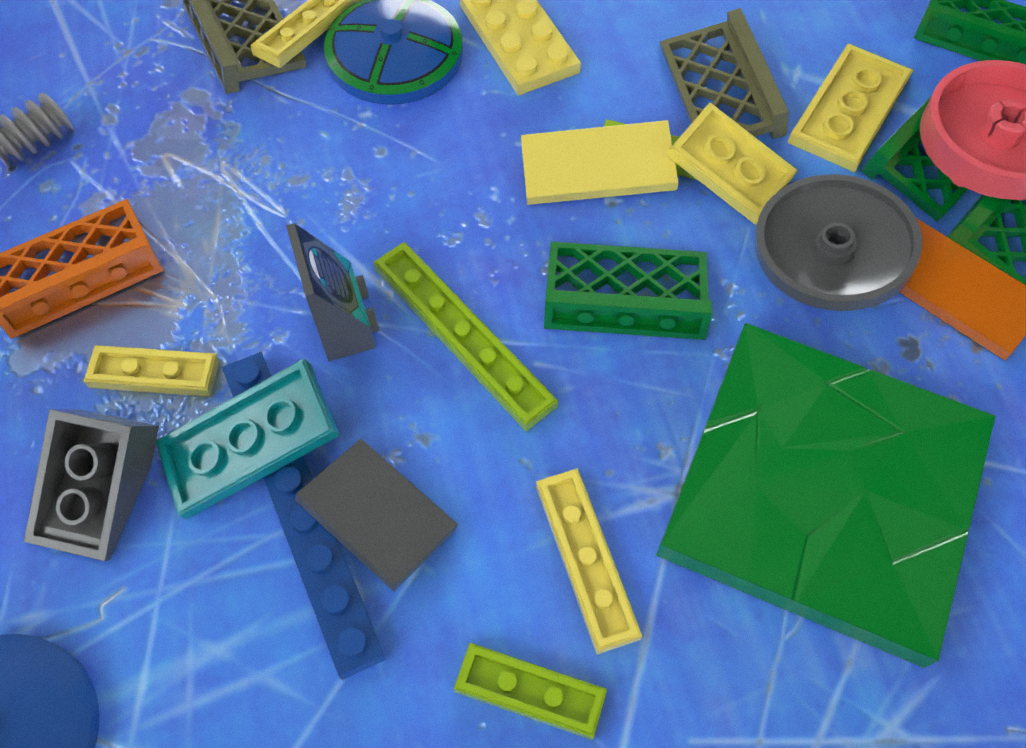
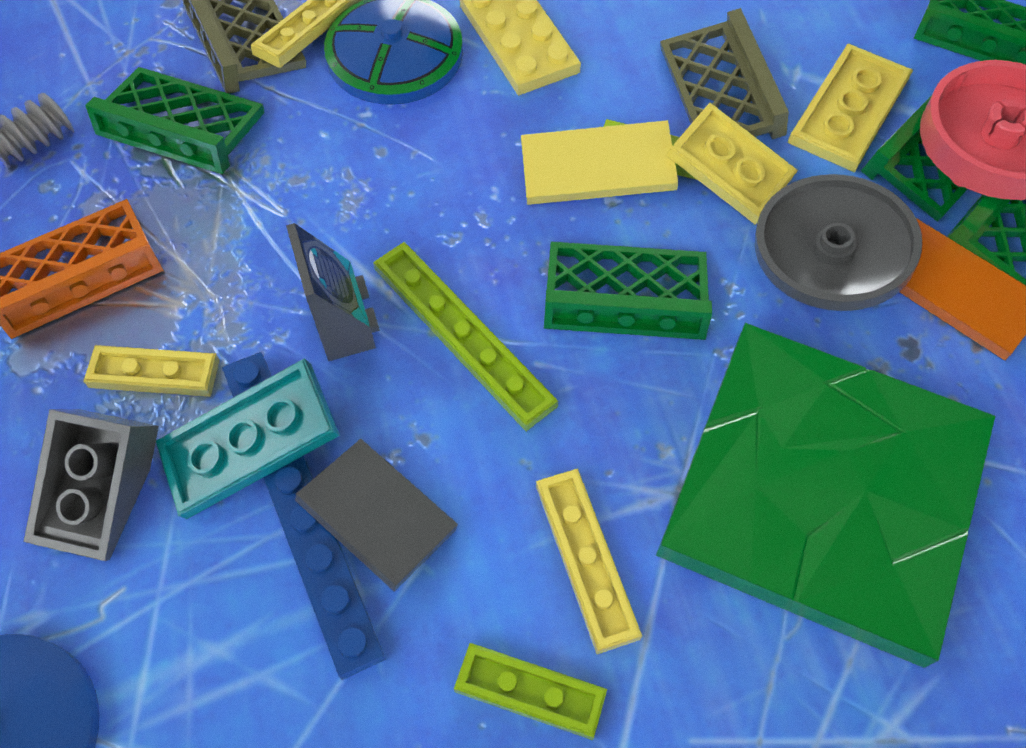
(168, 134): none -> green fence

